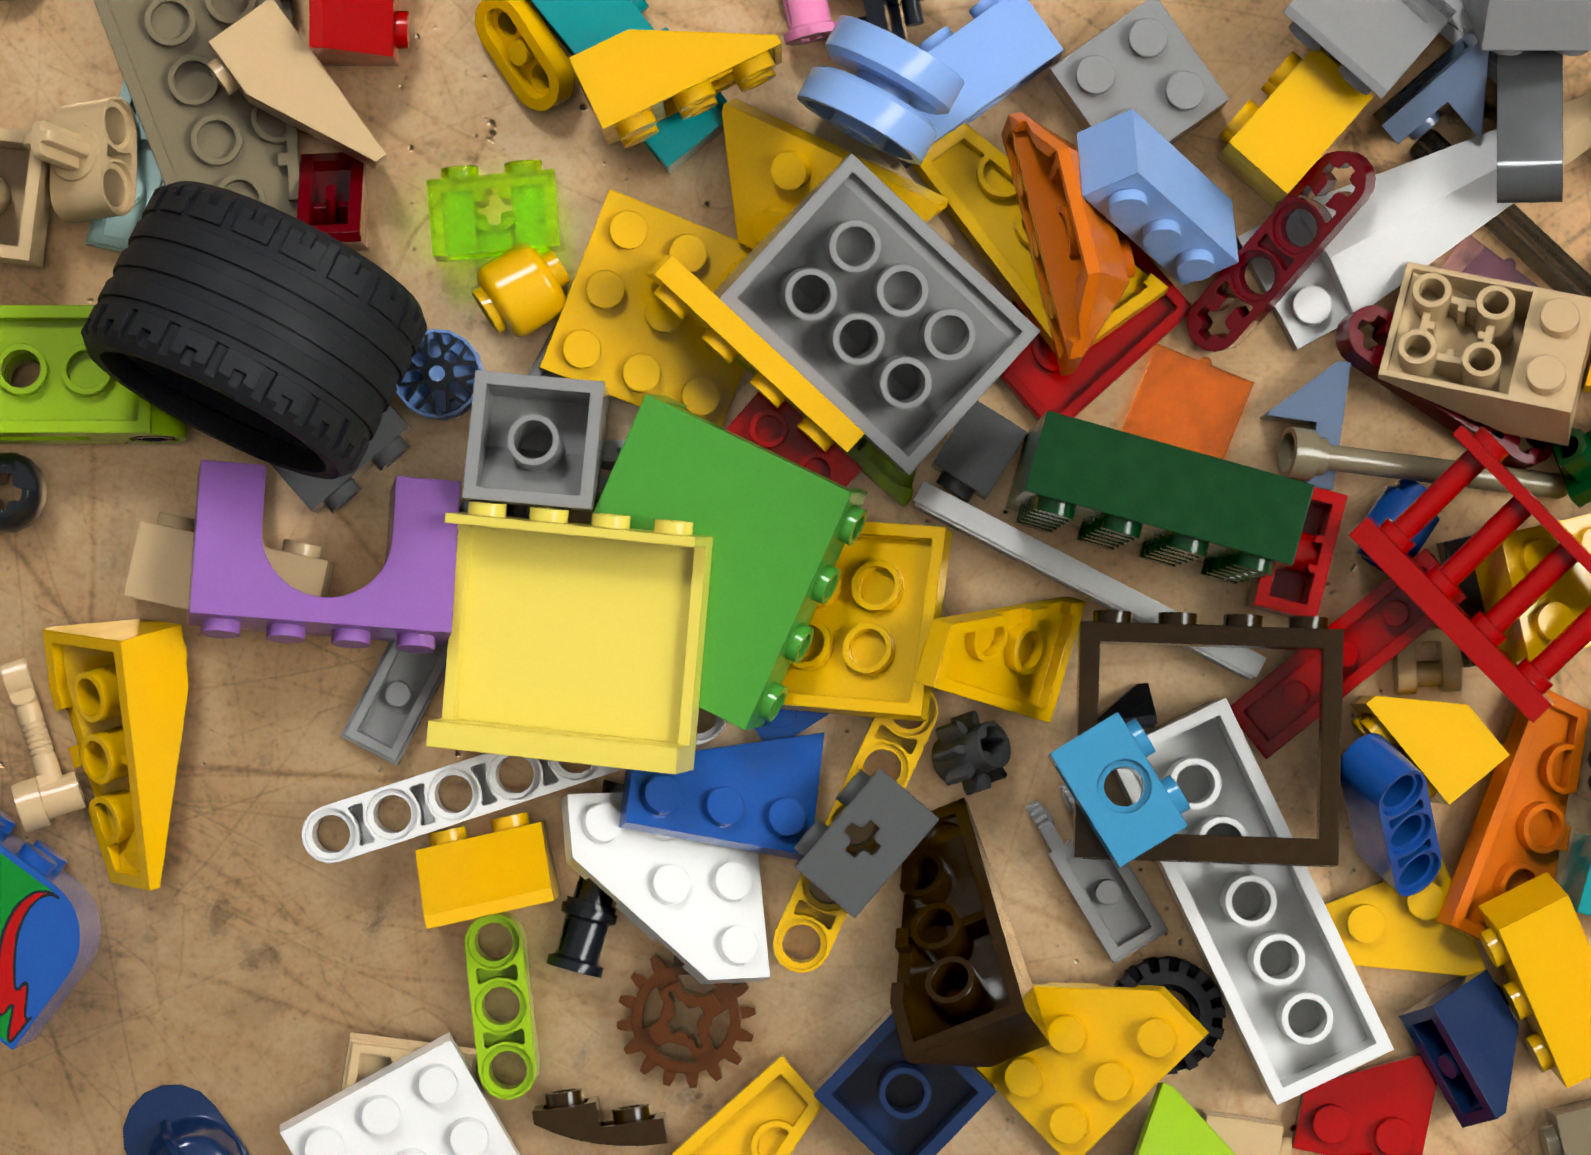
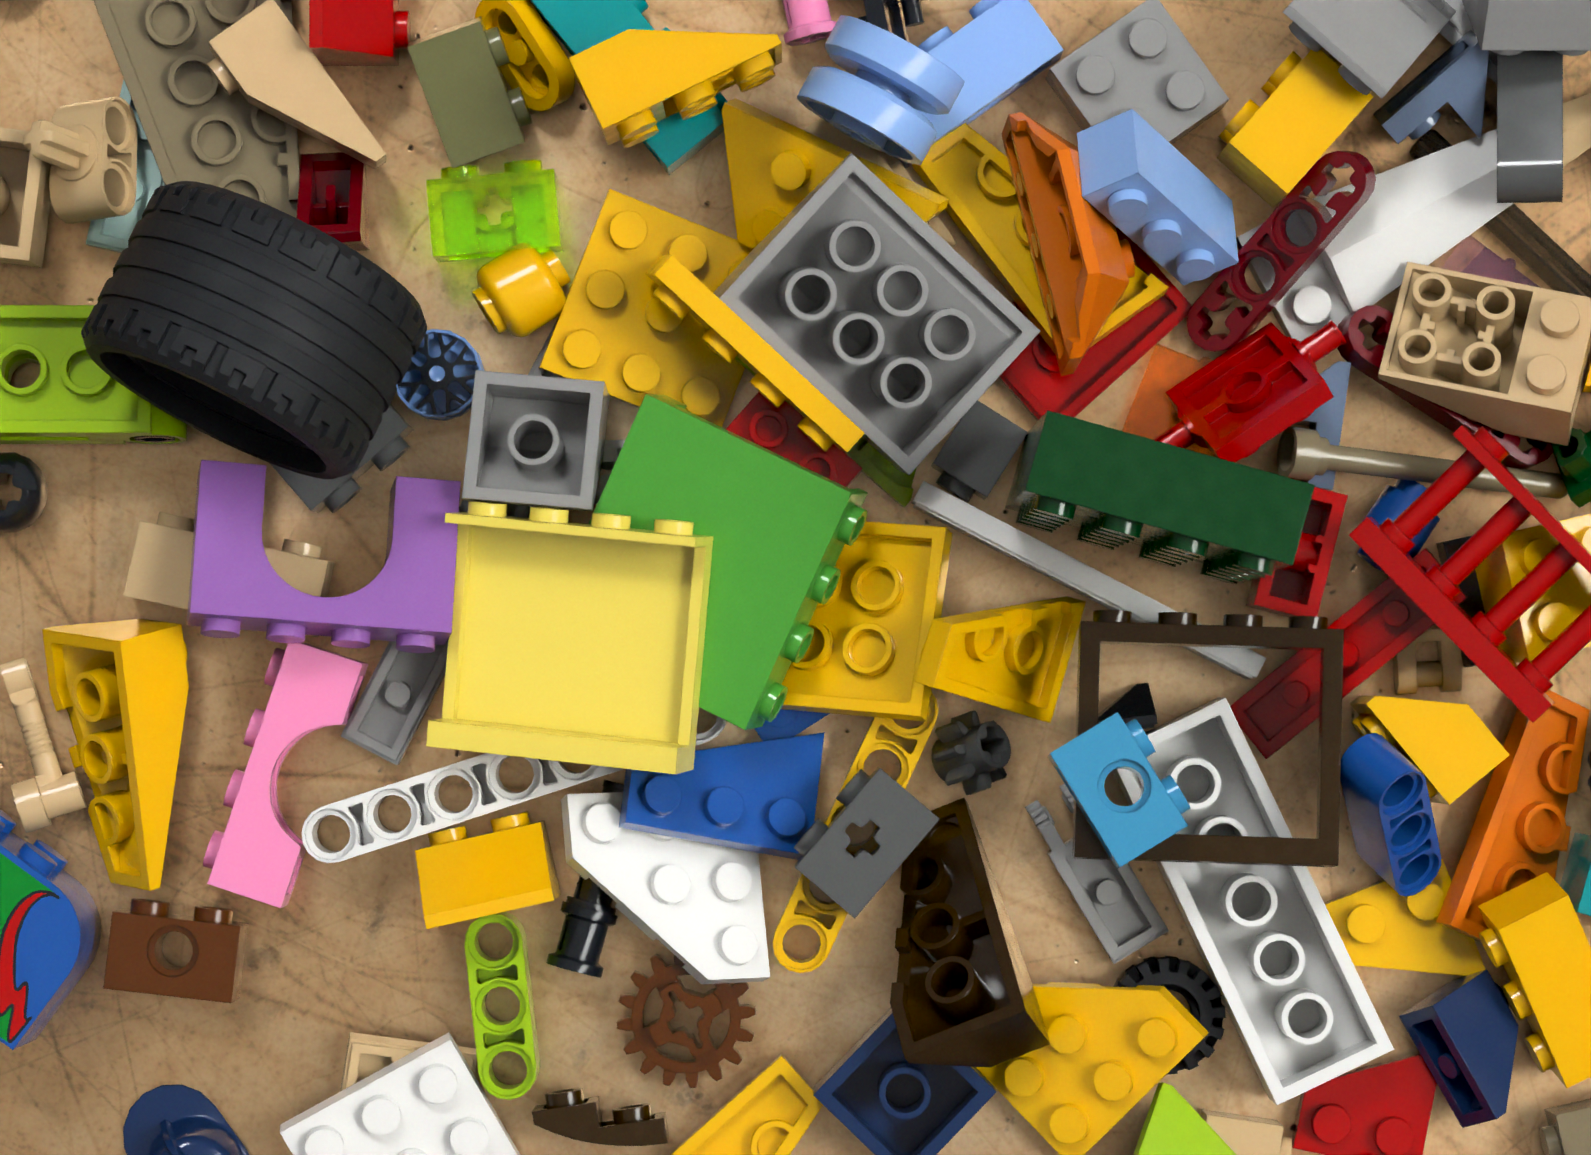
(137, 958): none -> reddish brown brick
(259, 850): none -> bright pink arch
(469, 91): none -> olive brick
(1251, 392): none -> red plate

